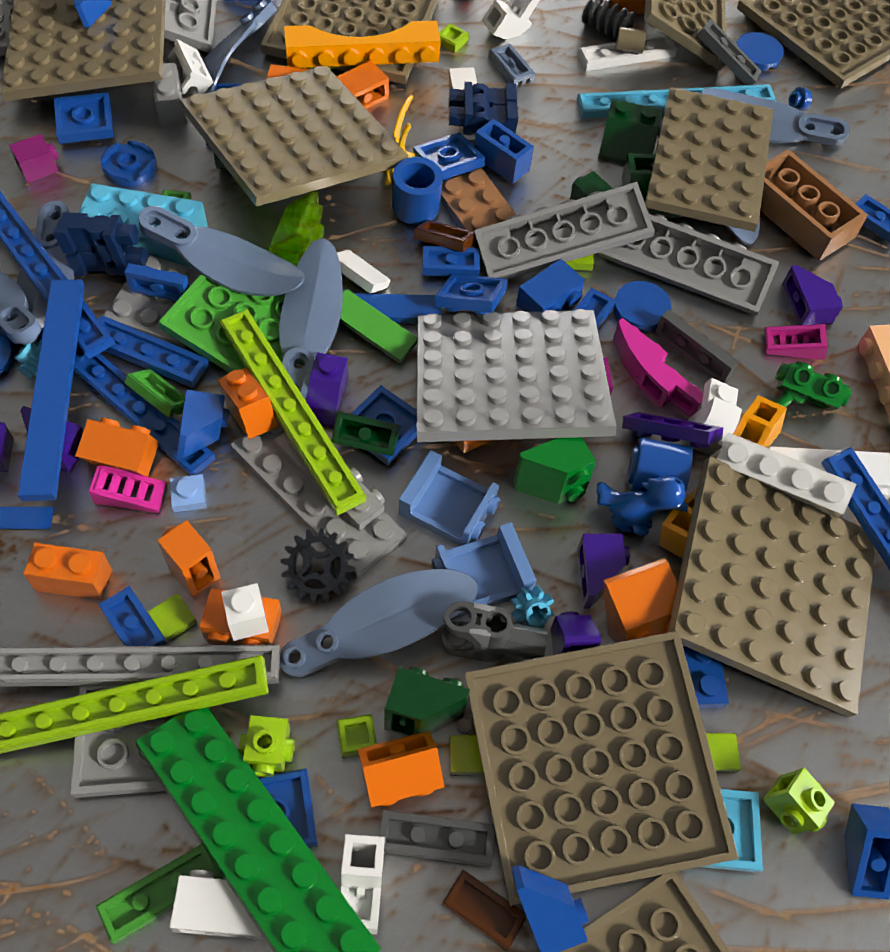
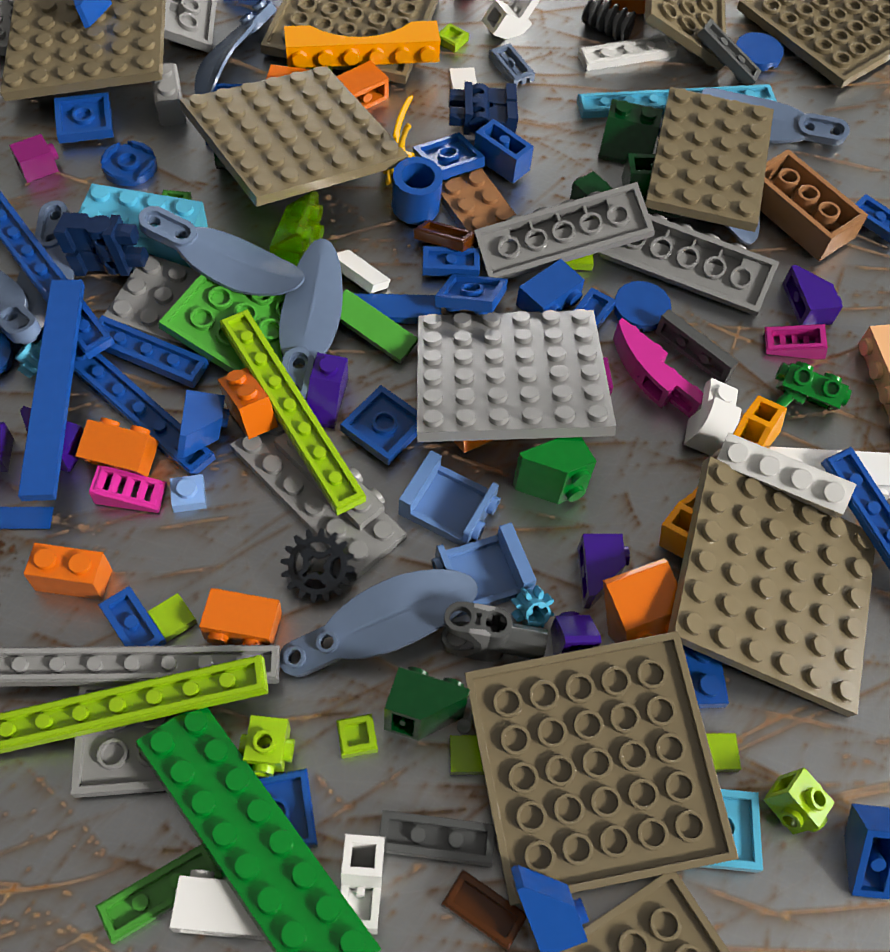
(156, 282): blue plate -> none
(156, 392): bright green tile -> none
(189, 558): orange brick -> none
(191, 67): white hinge -> none
(245, 611): white brick -> none
(365, 433): dark green slope -> none
(401, 769): orange brick -> none
(631, 40): dark tan piece -> none
(635, 508): blue animal -> none
(658, 459): blue piece -> none
(672, 429): dark purple plate -> none
(800, 98): blue plate -> none

